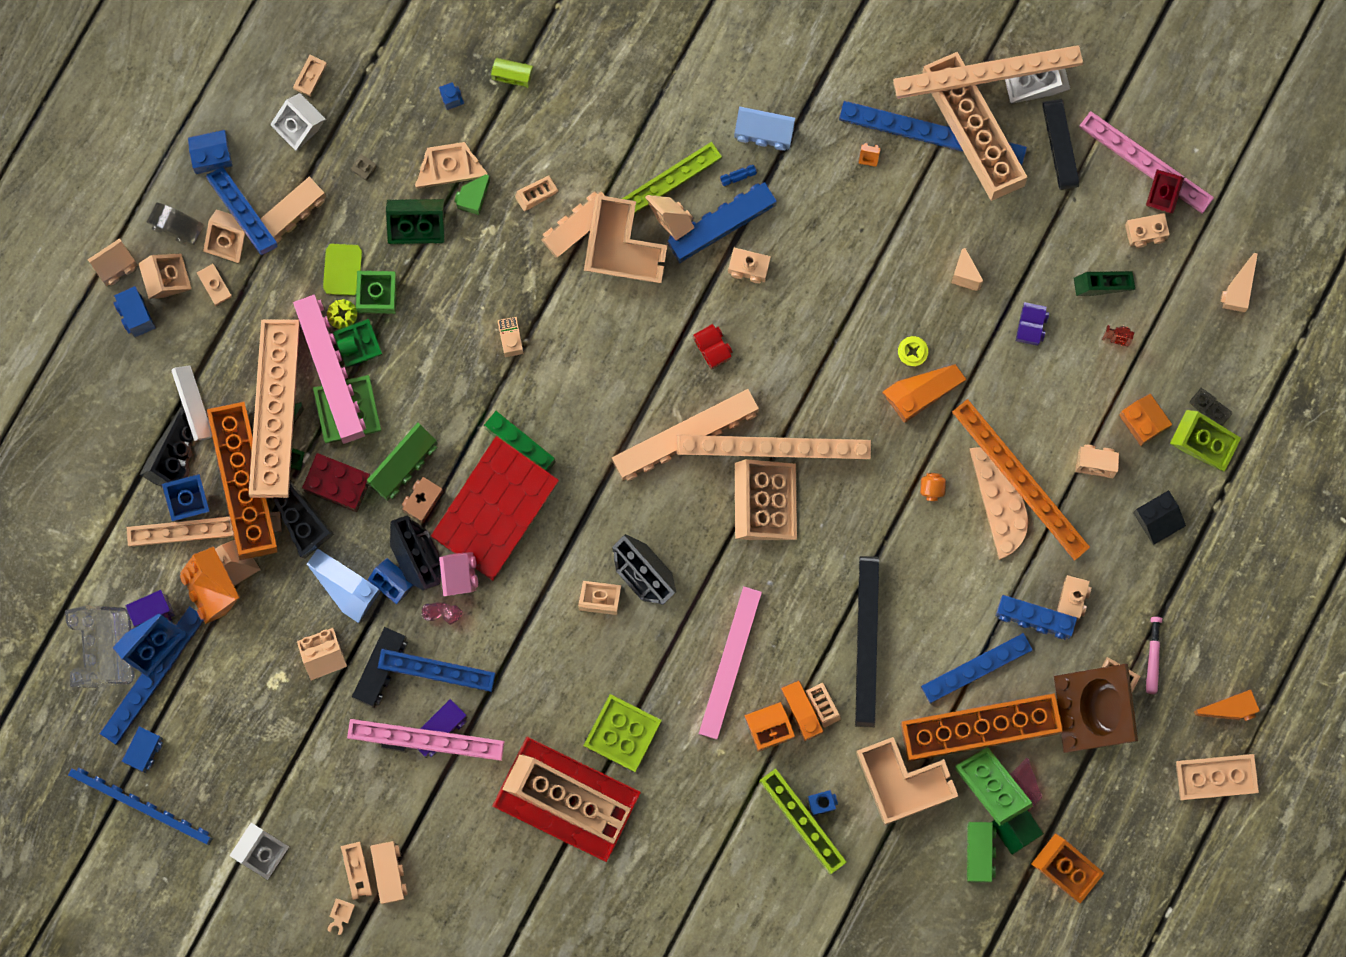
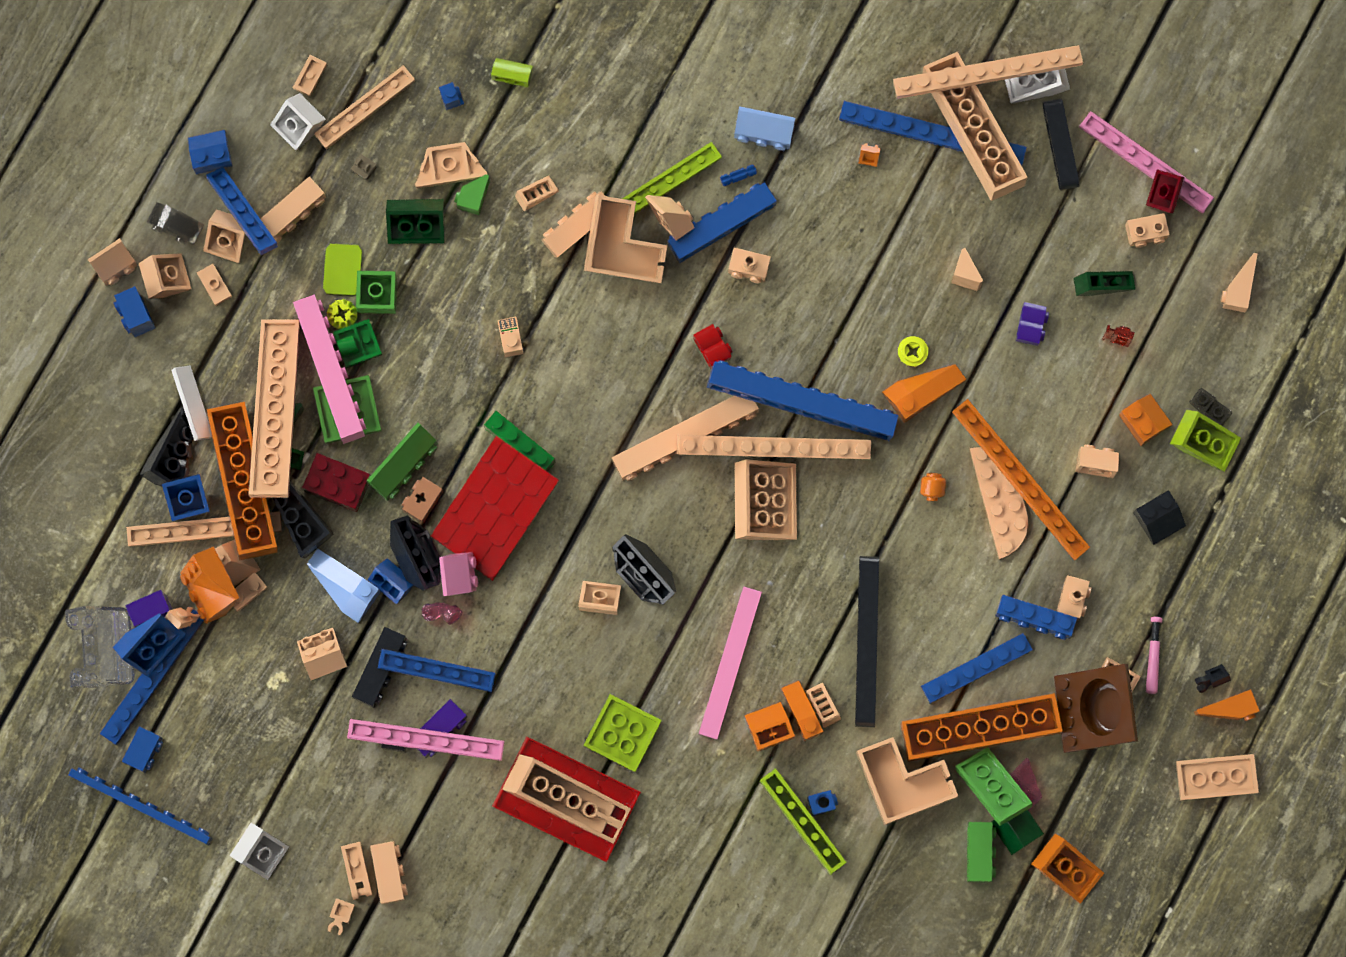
(182, 618): none -> light nougat plate
(249, 590): none -> light nougat plate
(364, 107): none -> light nougat plate
(802, 401): none -> blue brick
(1215, 676): none -> black plate

